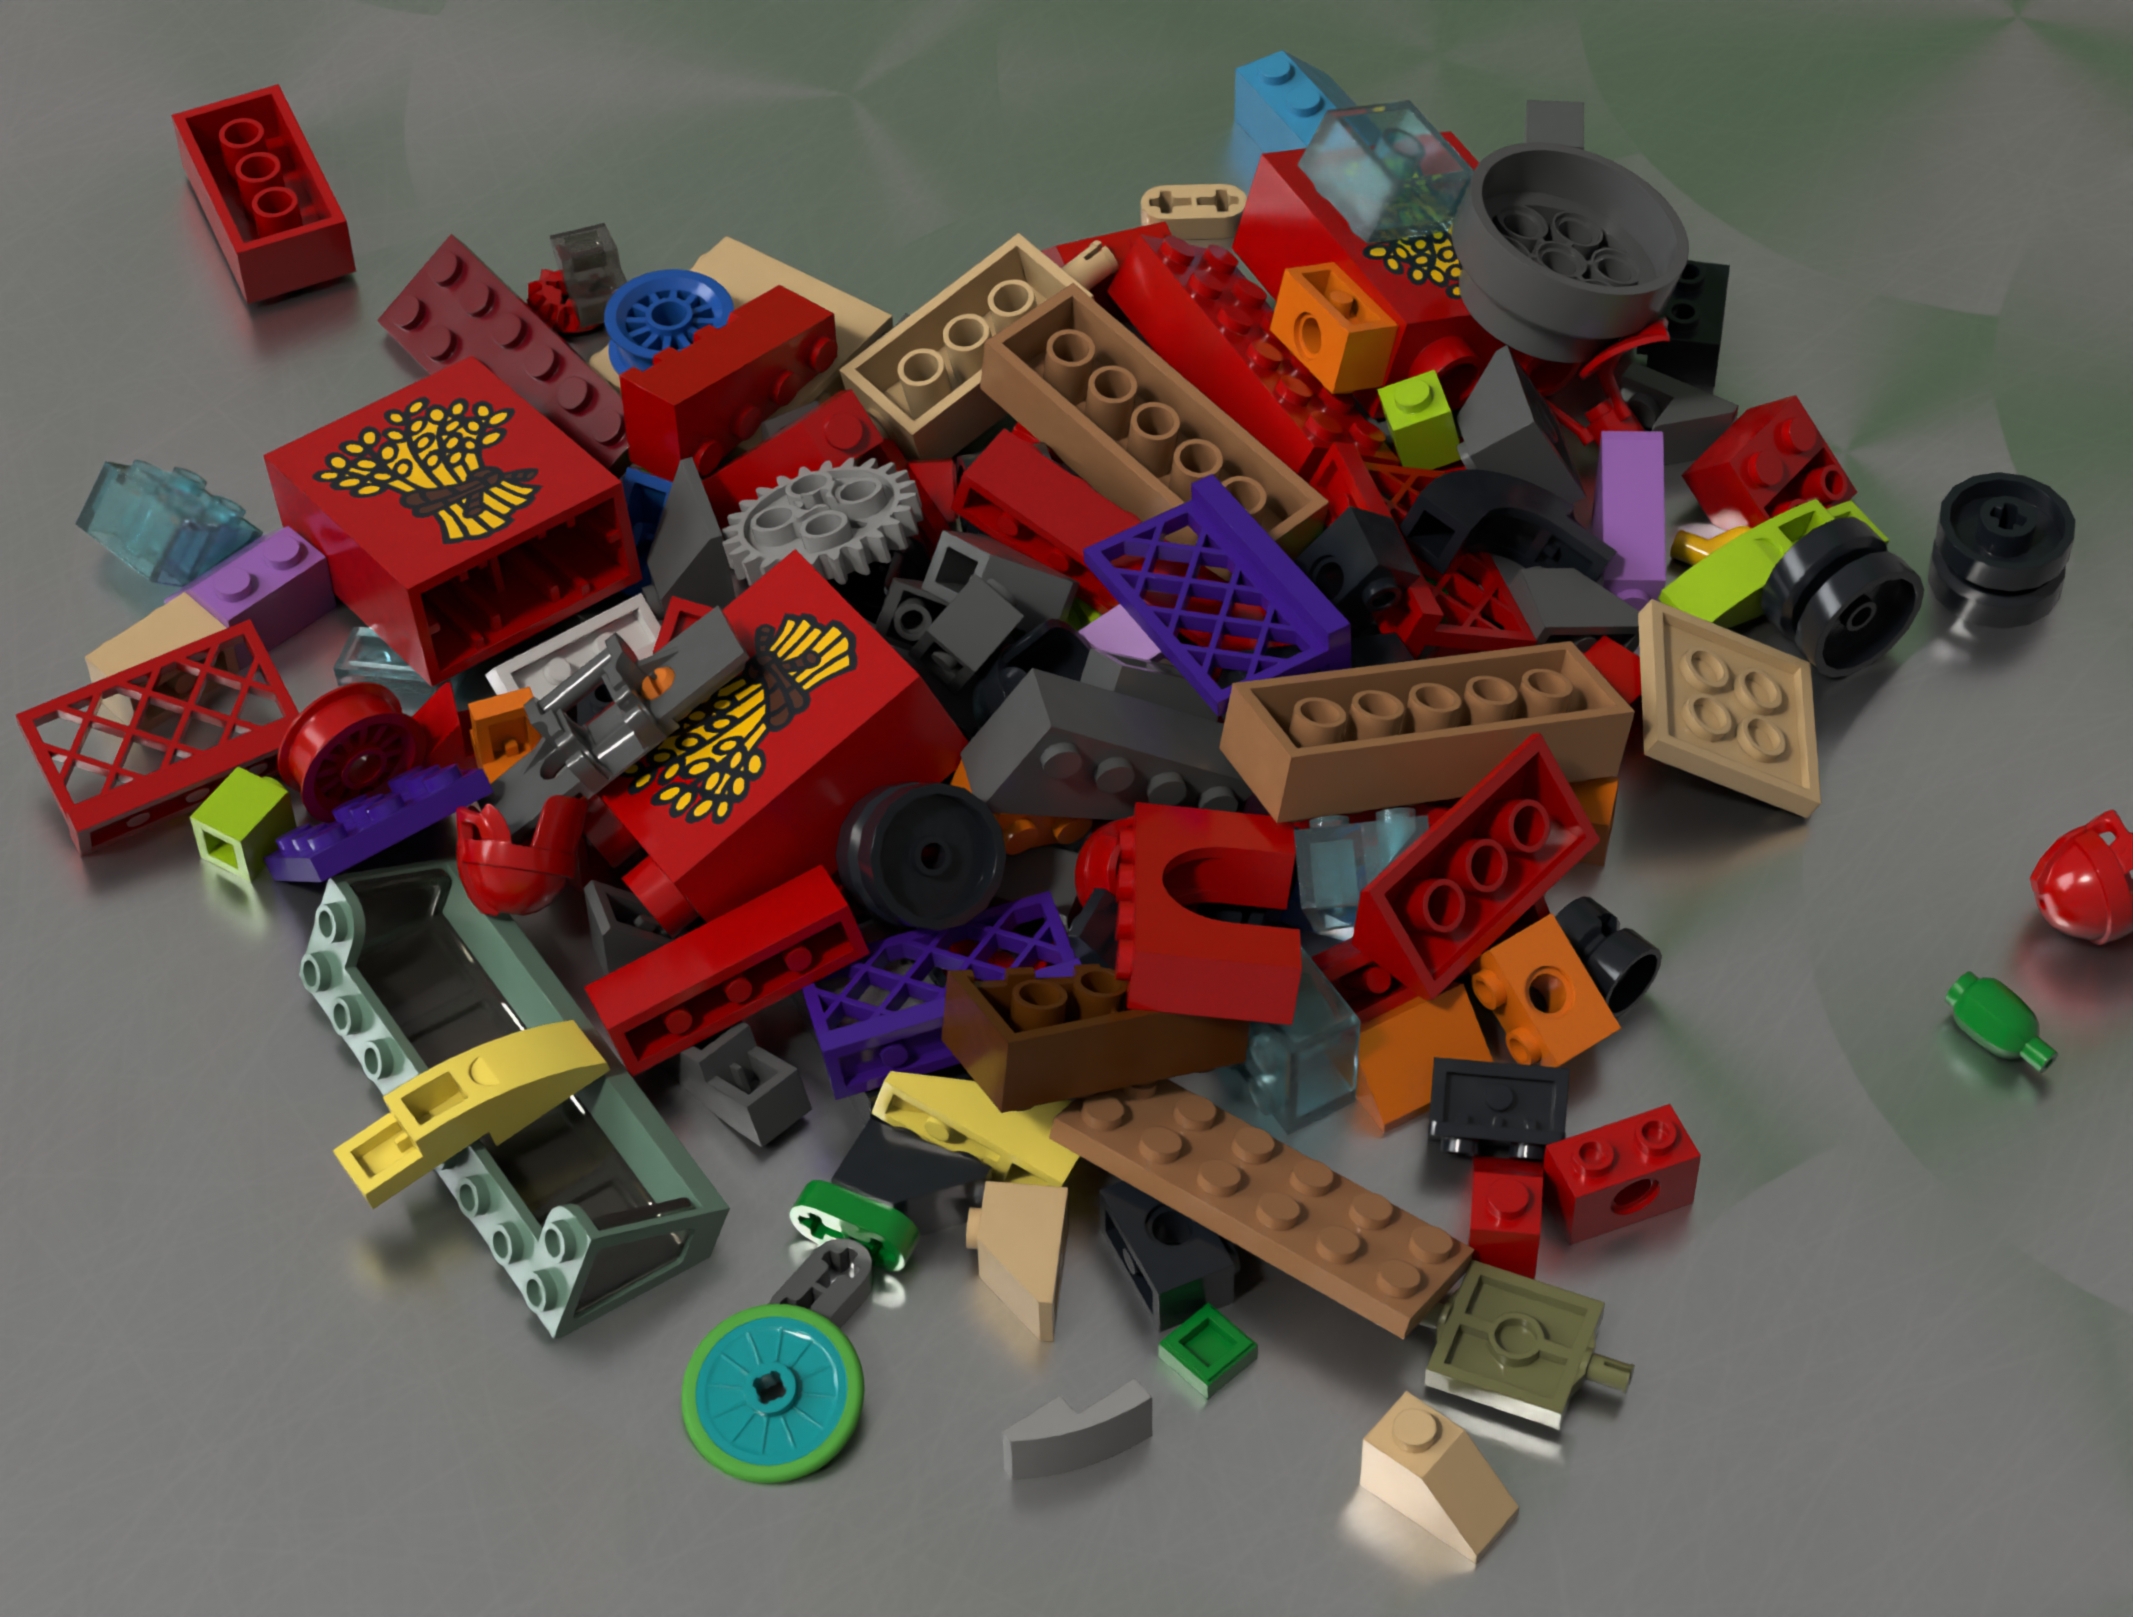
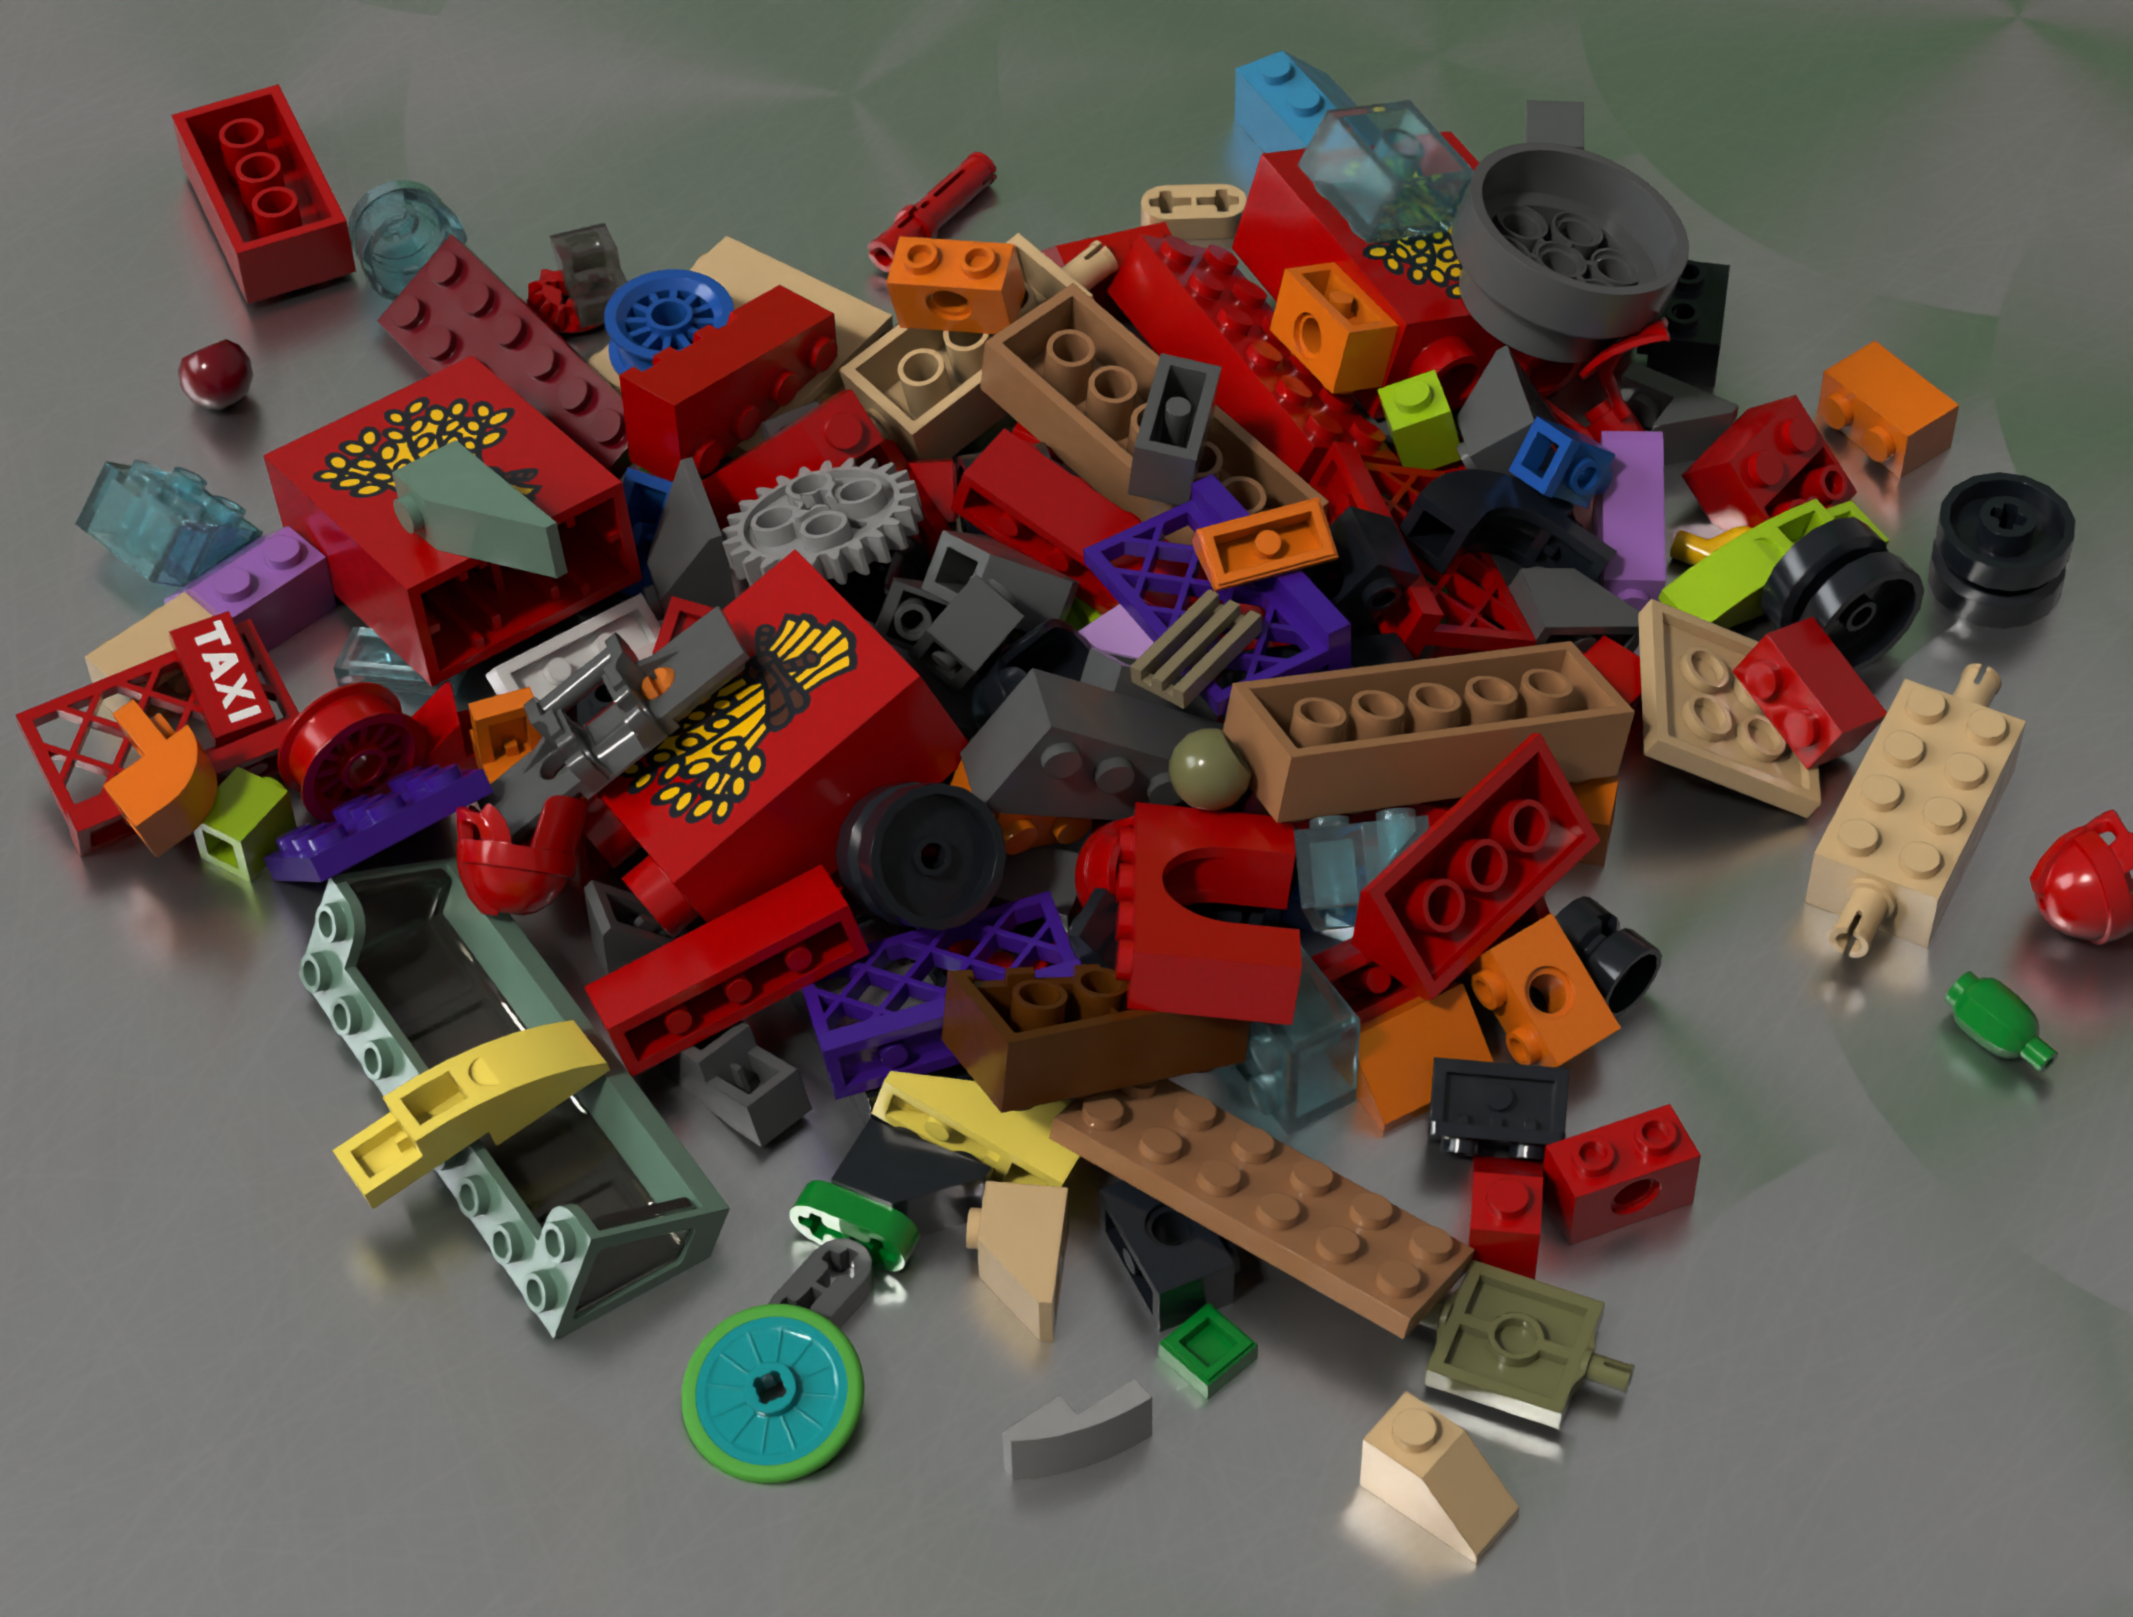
(168, 787): none -> orange brick
(216, 375): none -> dark red piece
(222, 678): none -> red tile
(398, 231): none -> clear light blue helmet
(475, 513): none -> sand green slope
(935, 208): none -> red pin
(955, 285): none -> orange brick
(1174, 429): none -> dark grey brick
(1187, 643): none -> dark tan tile
(1208, 770): none -> olive piece
(1265, 544): none -> orange slope
(1577, 469): none -> blue brick
(1809, 692): none -> red brick
(1887, 409): none -> orange brick
(1915, 812): none -> tan brick

